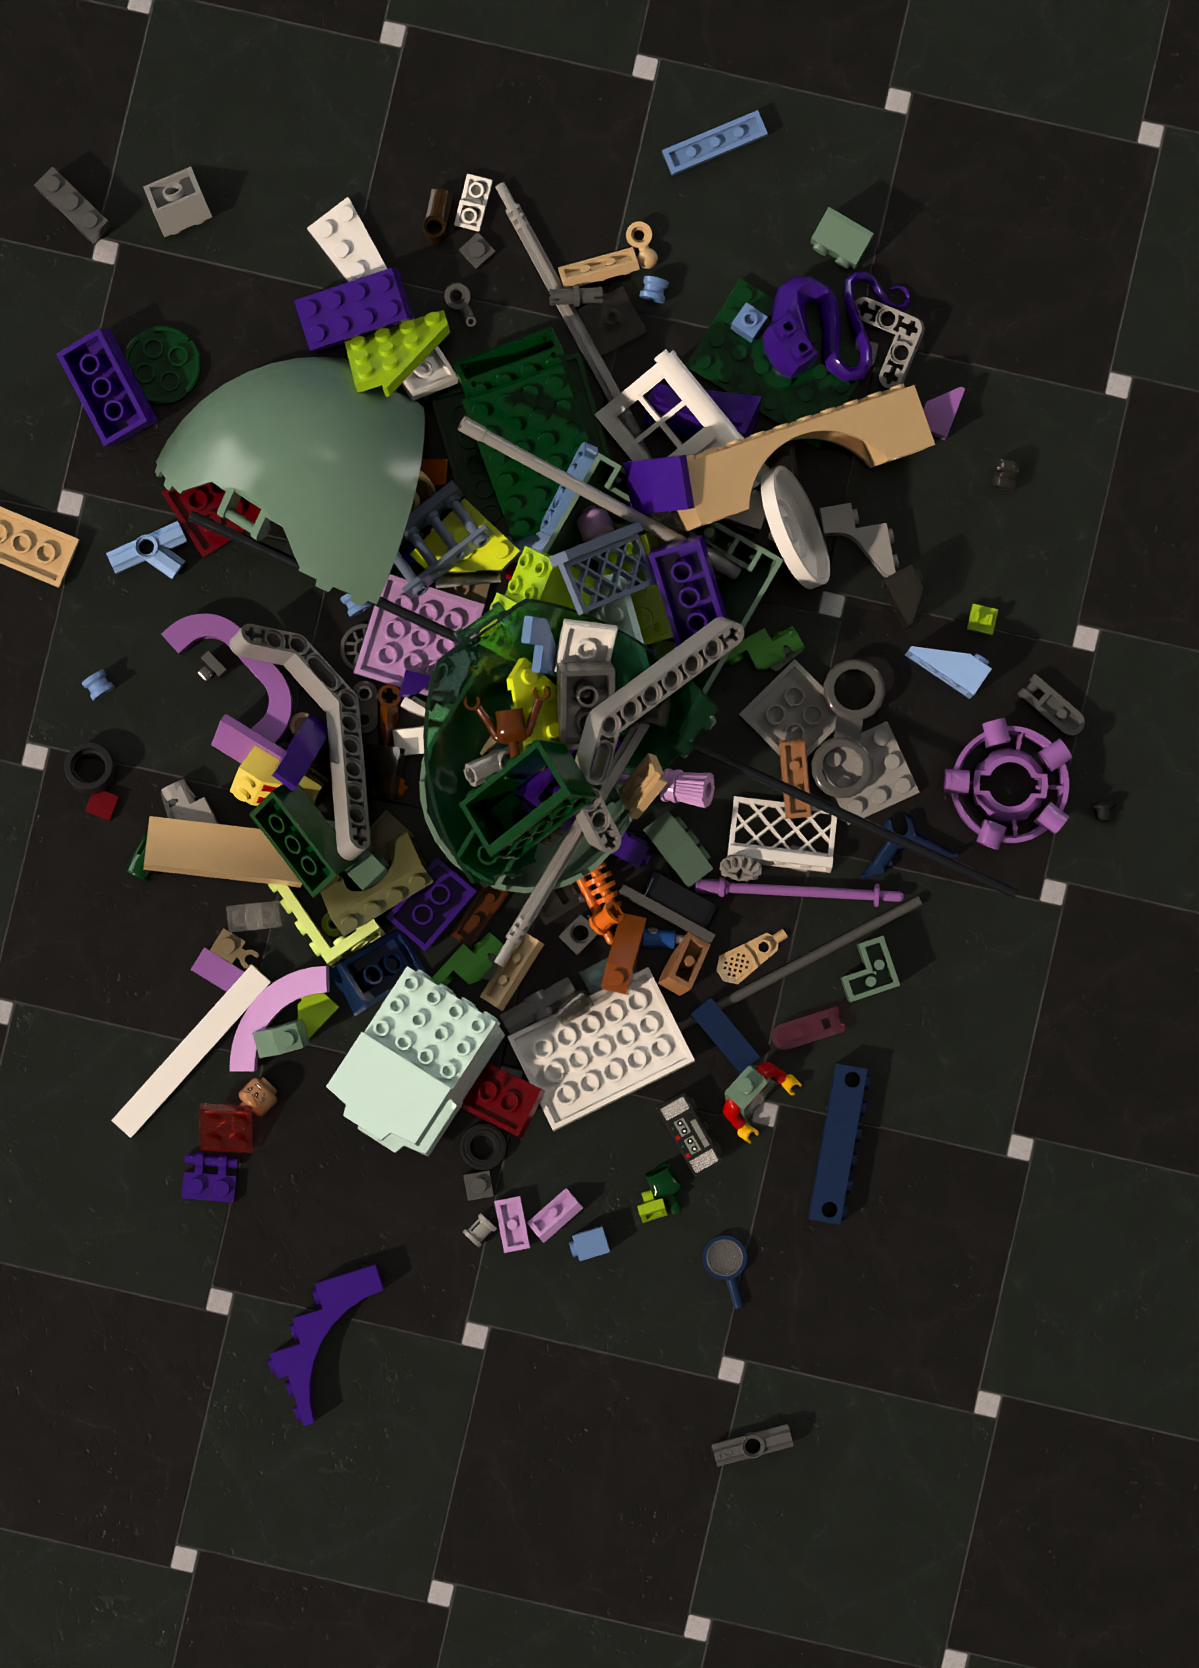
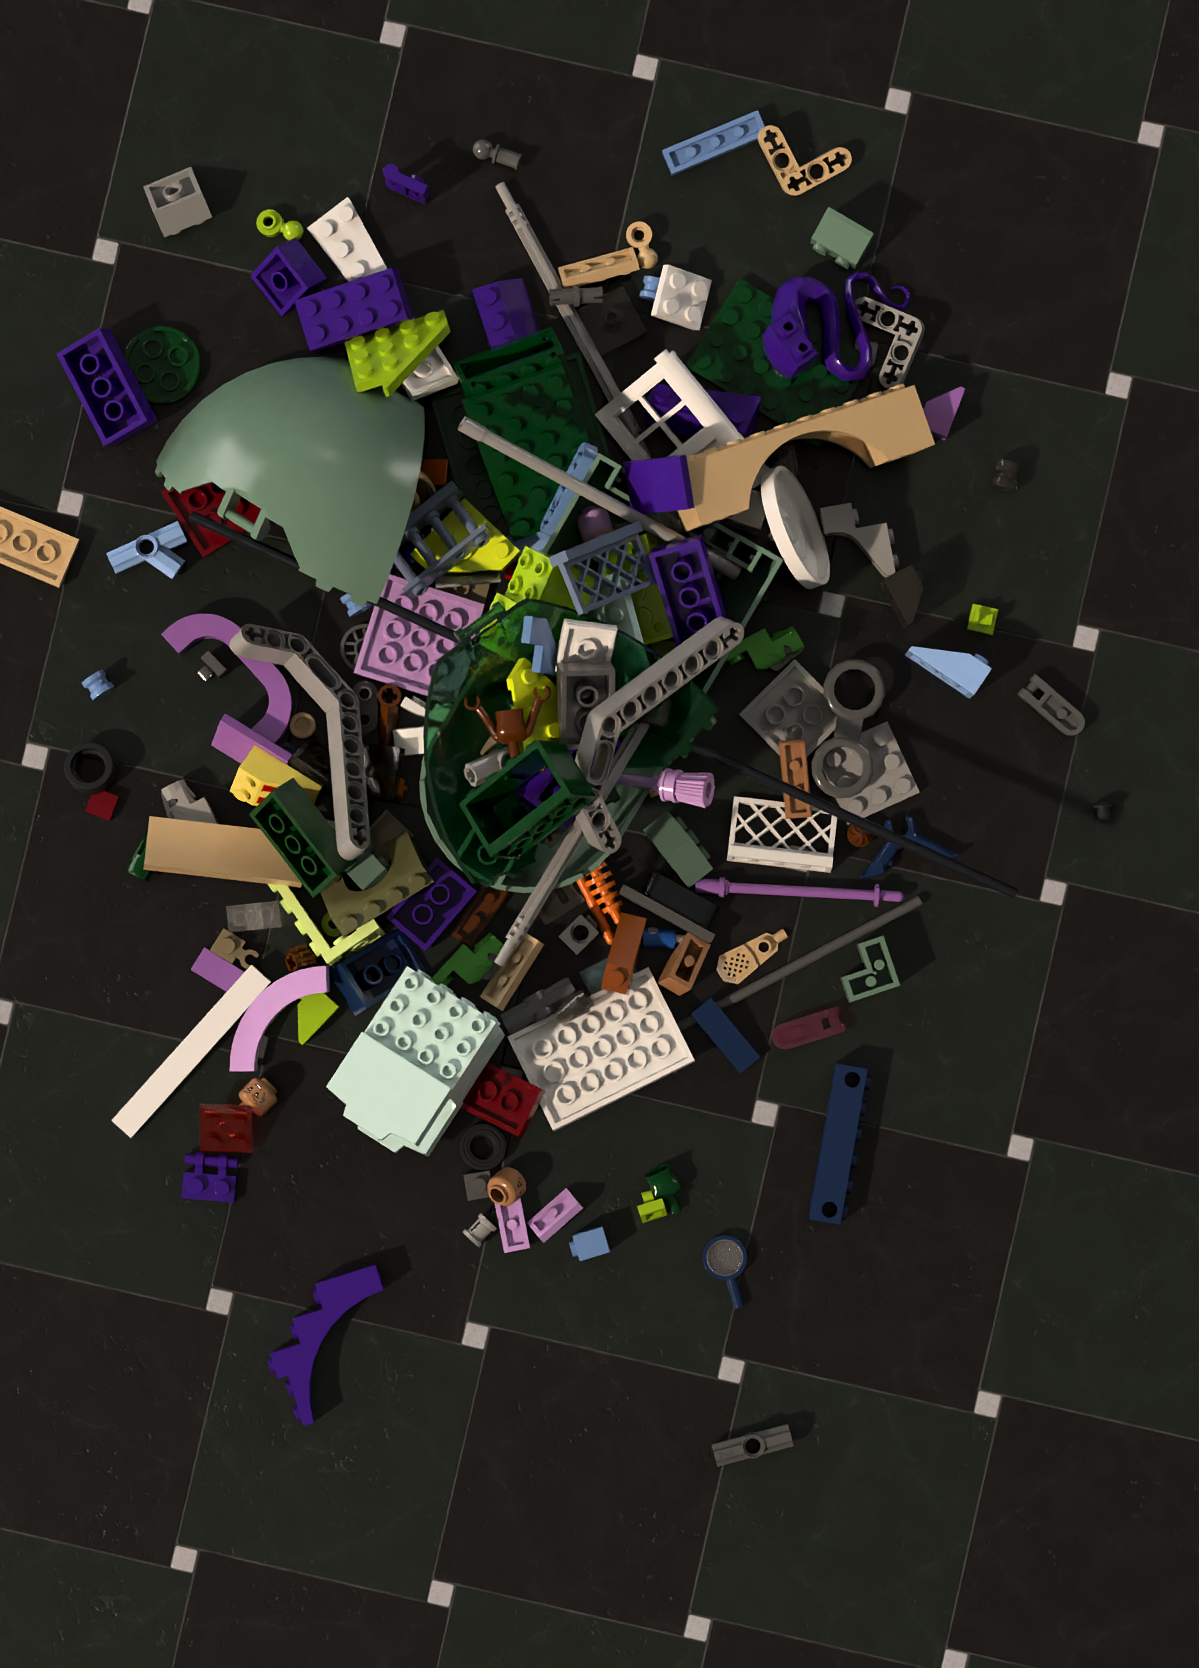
(73, 205): dark grey arch -> none
(281, 1038): sand green slope -> none
(288, 276): none -> dark purple slope
(290, 229): none -> lime plate
(301, 752): dark purple slope -> none
(301, 958): none -> reddish brown gear
(412, 187): none -> dark purple plate
(413, 683): dark purple tile -> none
(438, 214): dark brown piece -> none
(462, 303): dark grey plate -> none
(473, 202): white slope -> none
(477, 251): dark grey plate -> none
(483, 150): none -> dark grey pin
(505, 311): none -> dark purple slope
(506, 1186): none -> medium nougat head
(606, 918): orange bush -> none
(633, 850): dark purple window -> none
(642, 786): tan plate -> none
(681, 297): none -> white plate
(690, 1133): brick -> none
(748, 322): medium blue brick -> none
(749, 867): light grey gear -> none
(750, 1091): torso -> none
(793, 169): none -> tan beam
(858, 836): none -> reddish brown plate
(1053, 756): medium lavender piece -> none

